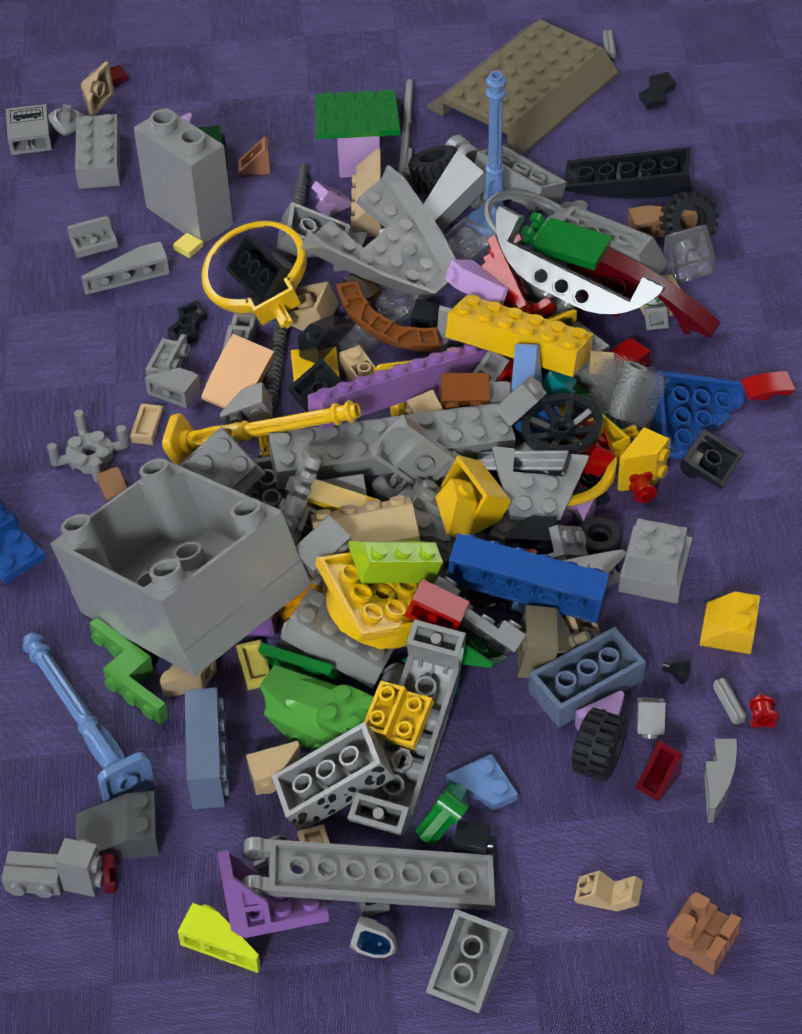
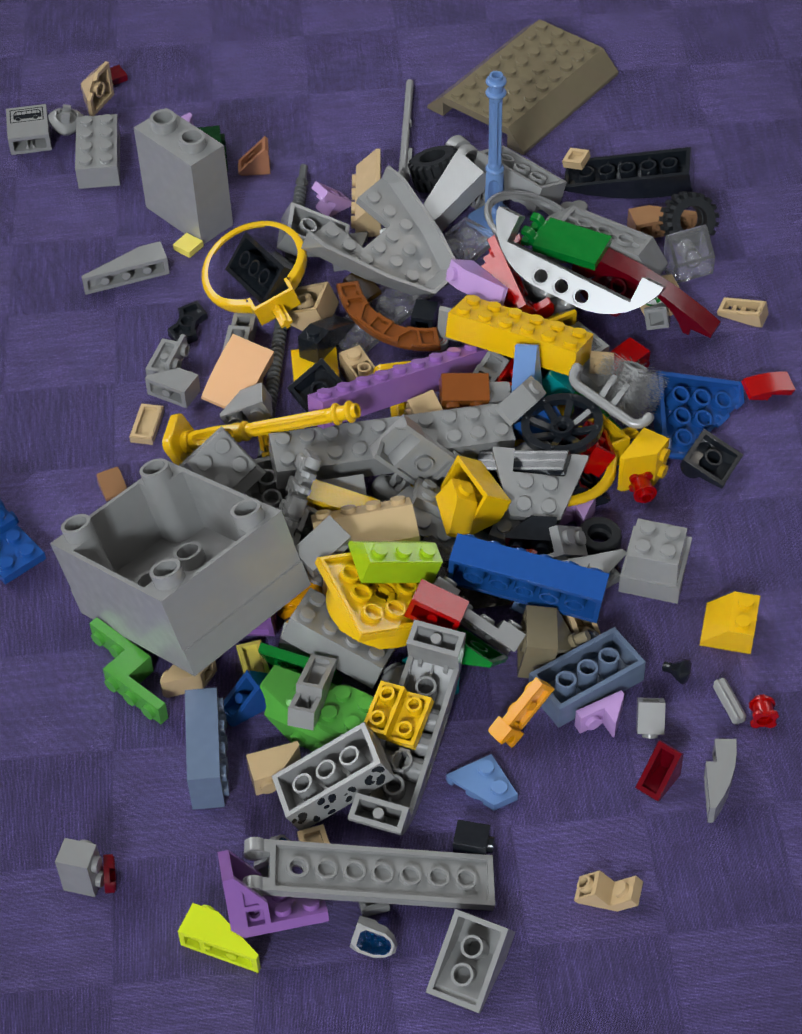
(31, 874): light grey brick -> none
(87, 442): light grey plate -> none
(92, 236): light grey bracket -> none
(119, 773): medium blue piece -> none
(122, 826): dark grey slope -> none
(245, 698): none -> blue slope
(311, 692): none -> light grey slope
(356, 123): green piece -> none
(445, 811): green piece -> none
(519, 713): none -> light orange plate
(576, 158): none -> tan plate
(598, 744): black tyre -> none
(599, 399): none -> light grey piece
(609, 43): light grey axle -> none
(655, 94): black tile -> none
(703, 933): nougat hips -> none
(751, 313): none -> tan slope

